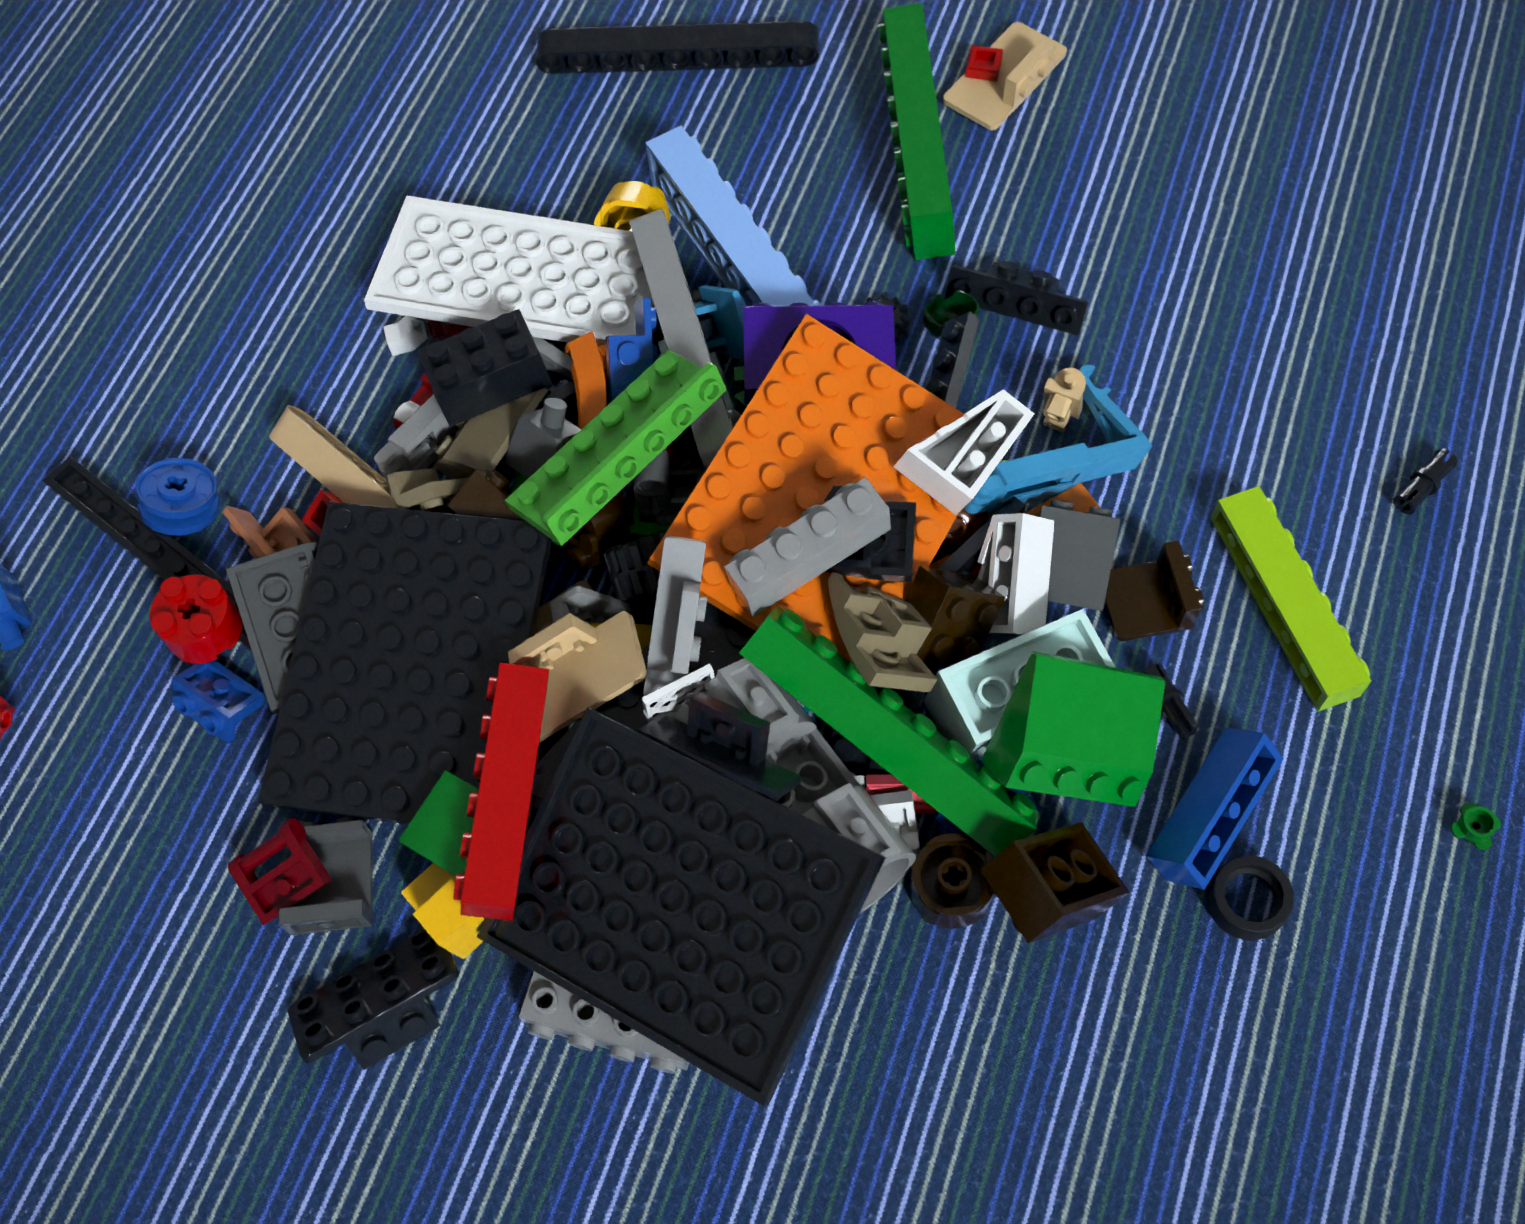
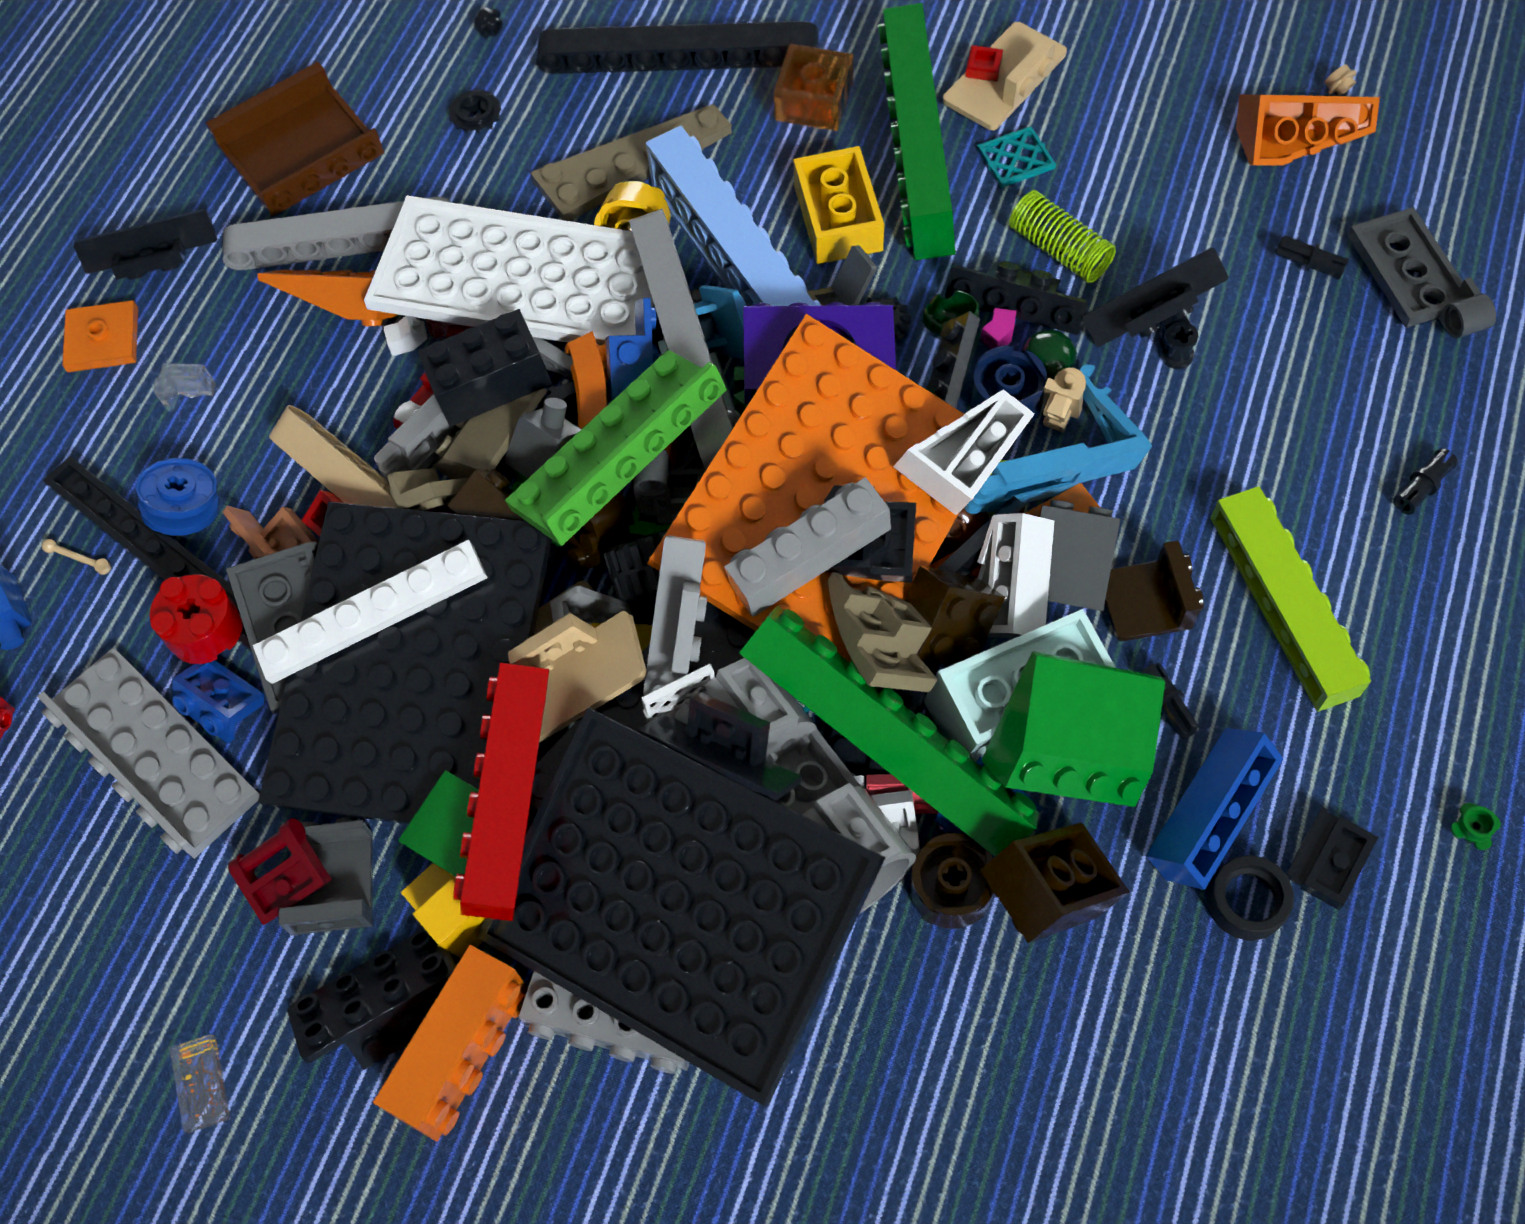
(100, 336): none -> orange plate
(101, 565): none -> tan hinge
(146, 246): none -> black bracket
(150, 754): none -> light grey bracket
(182, 379): none -> clear bracket
(199, 1083): none -> clear tile
(294, 139): none -> reddish brown panel
(310, 236): none -> light grey beam
(331, 290): none -> orange wedge
(369, 611): none -> white plate
(453, 1044): none -> orange brick
(468, 104): none -> black gear
(488, 22): none -> black plate
(588, 177): none -> dark tan wing
(813, 87): none -> clear orange brick
(838, 204): none -> yellow brick
(851, 280): none -> dark grey bracket
(1000, 329): none -> dark pink piece
(1010, 139): none -> teal window
(1015, 372): none -> dark blue brick
(1053, 350): none -> dark green hair
(1090, 259): none -> lime piece
(1157, 299): none -> black bracket
(1177, 342): none -> black connector
(1293, 126): none -> orange wedge
(1311, 257): none -> black axle
(1331, 858): none -> black plate
(1341, 80): none -> tan plate
(1461, 306): none -> dark grey hinge

